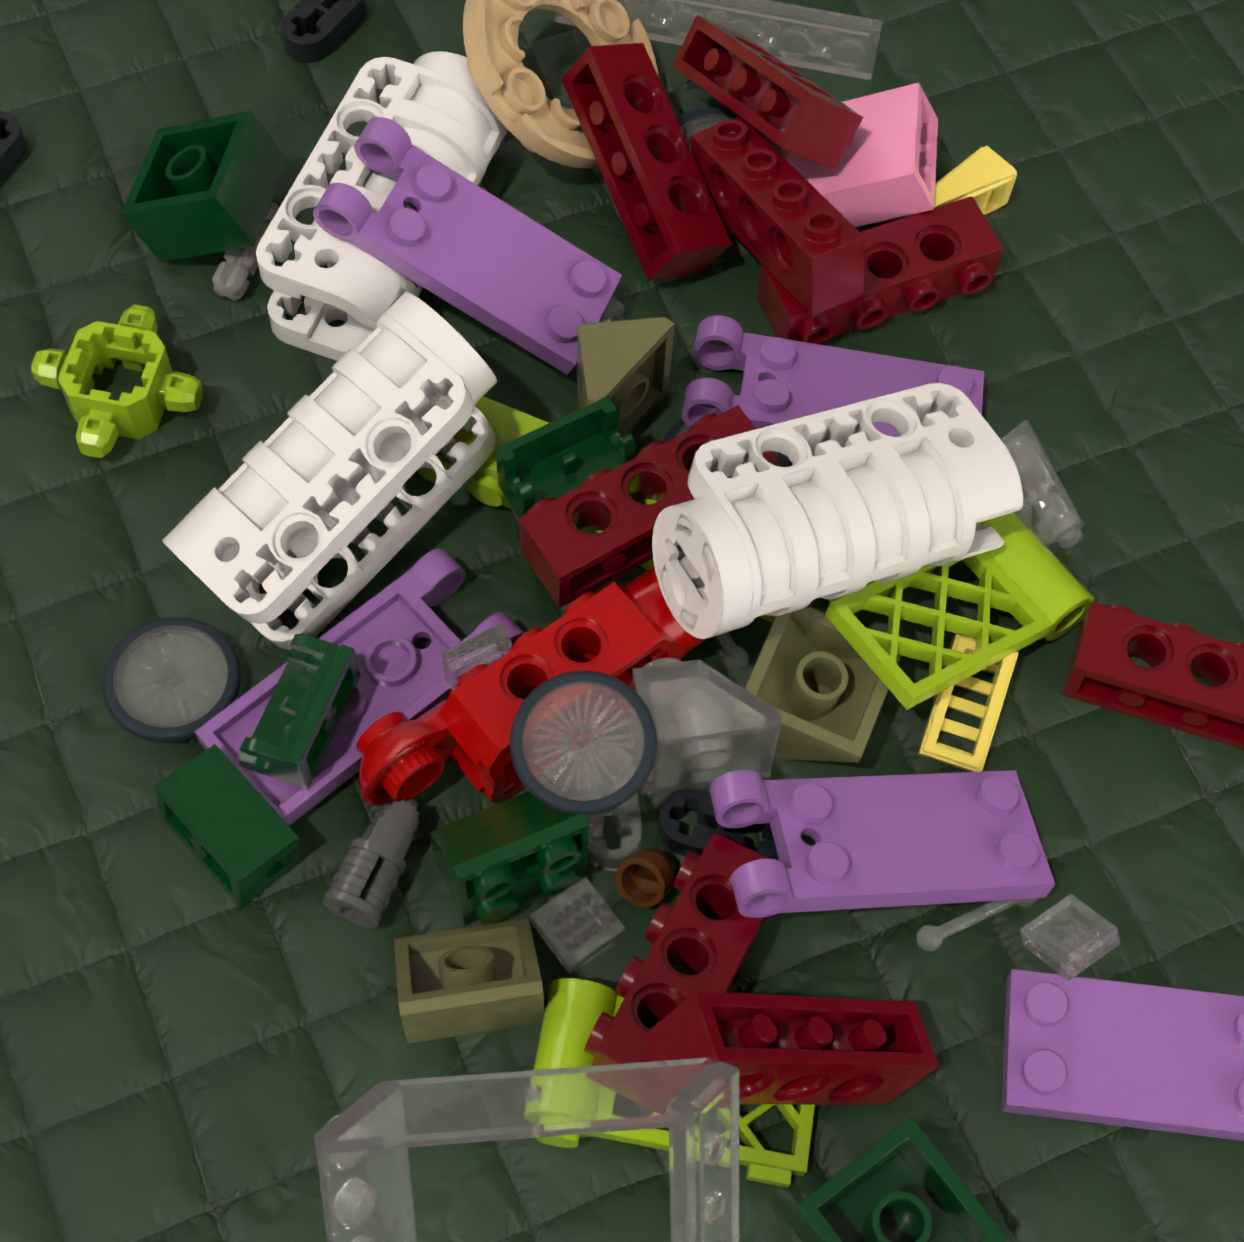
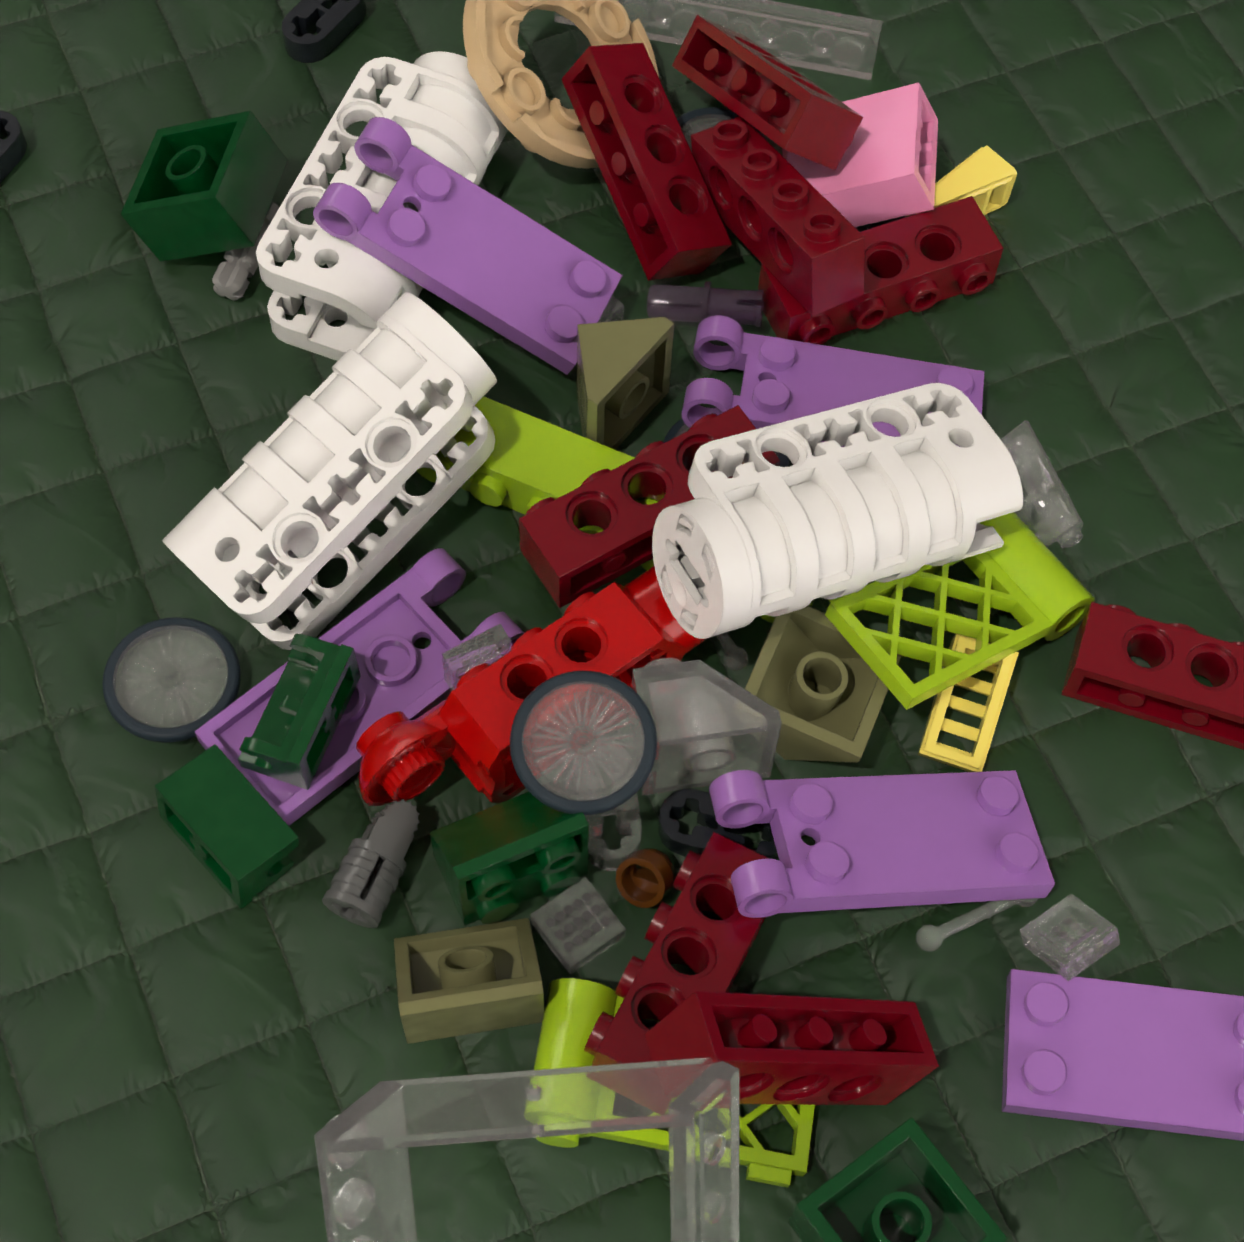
(95, 411): lime piece -> none
(562, 455): dark green hinge -> none
(698, 303): none -> axle

